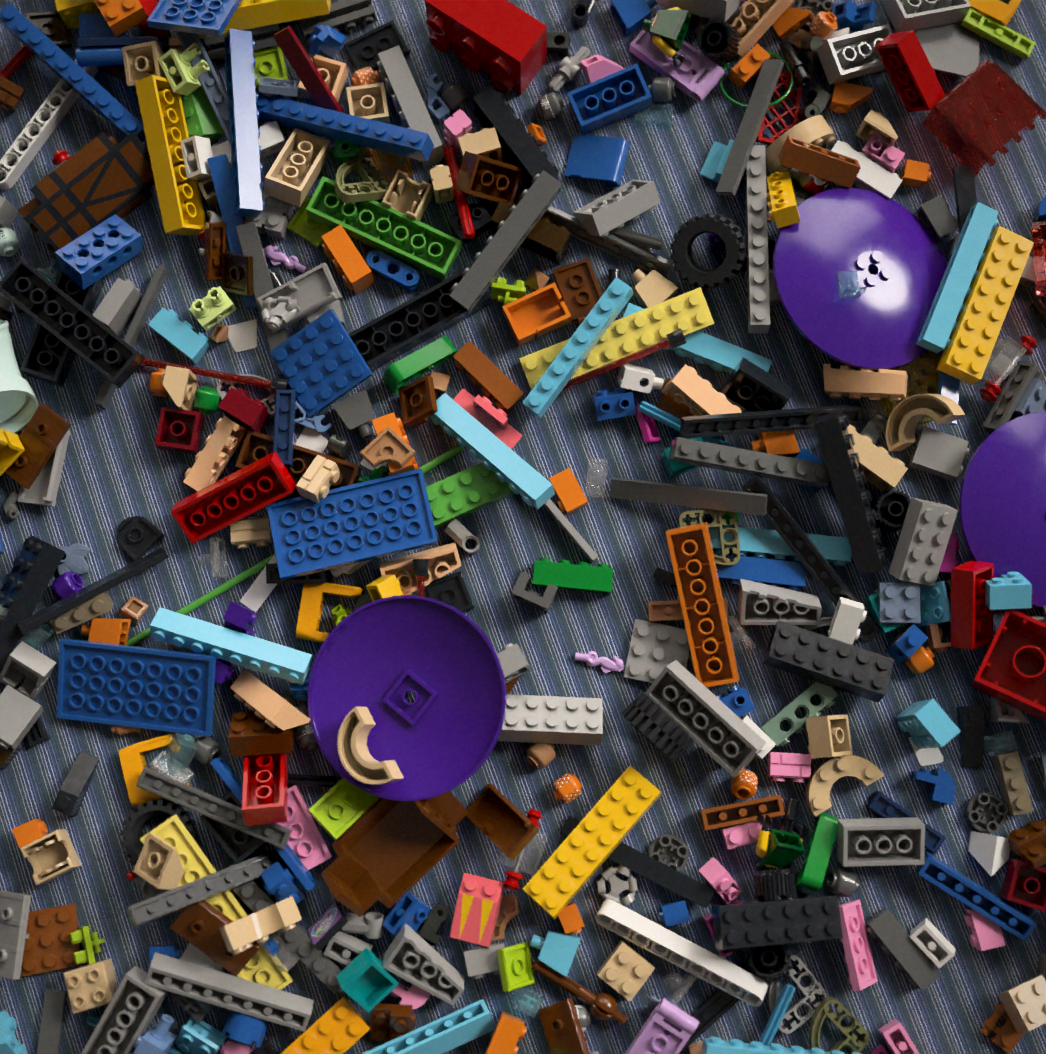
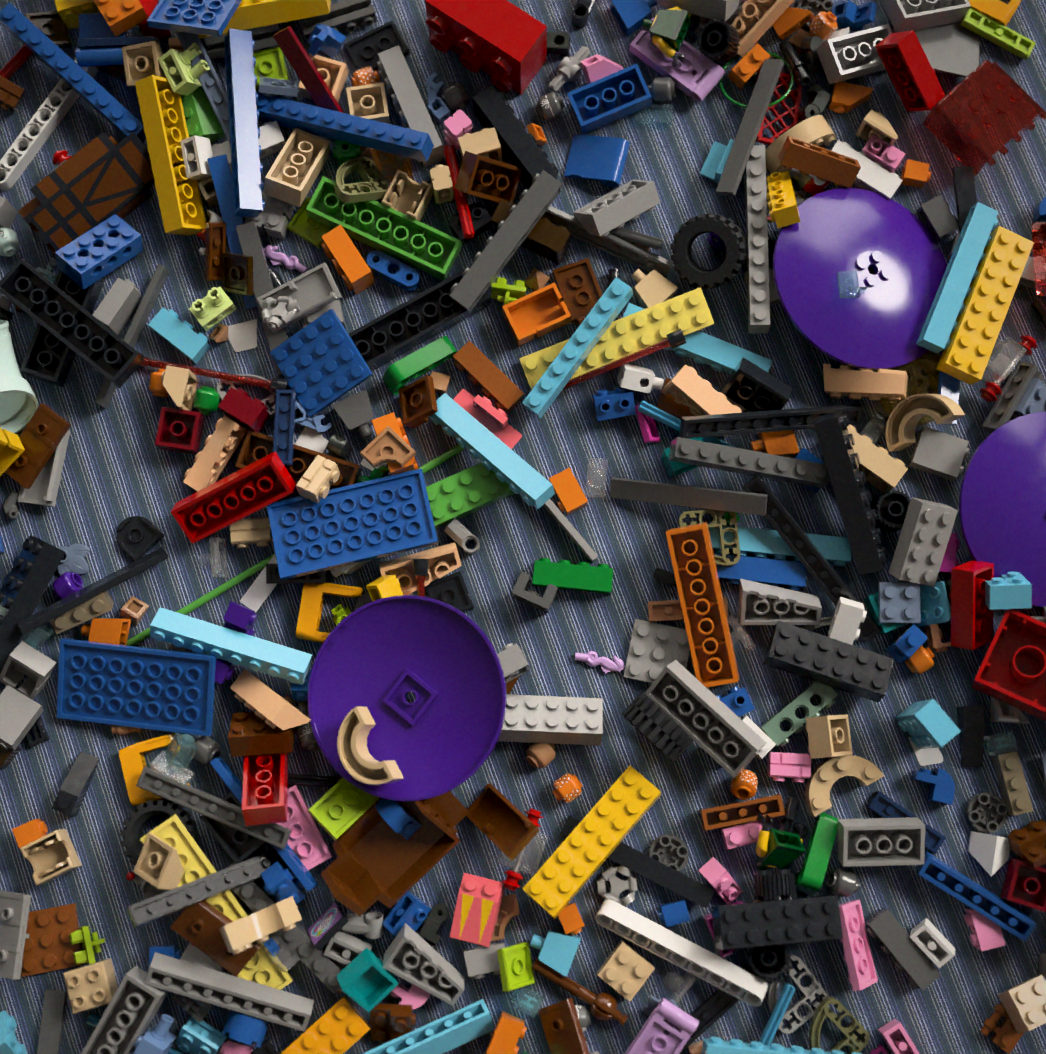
(398, 817): none -> blue brick

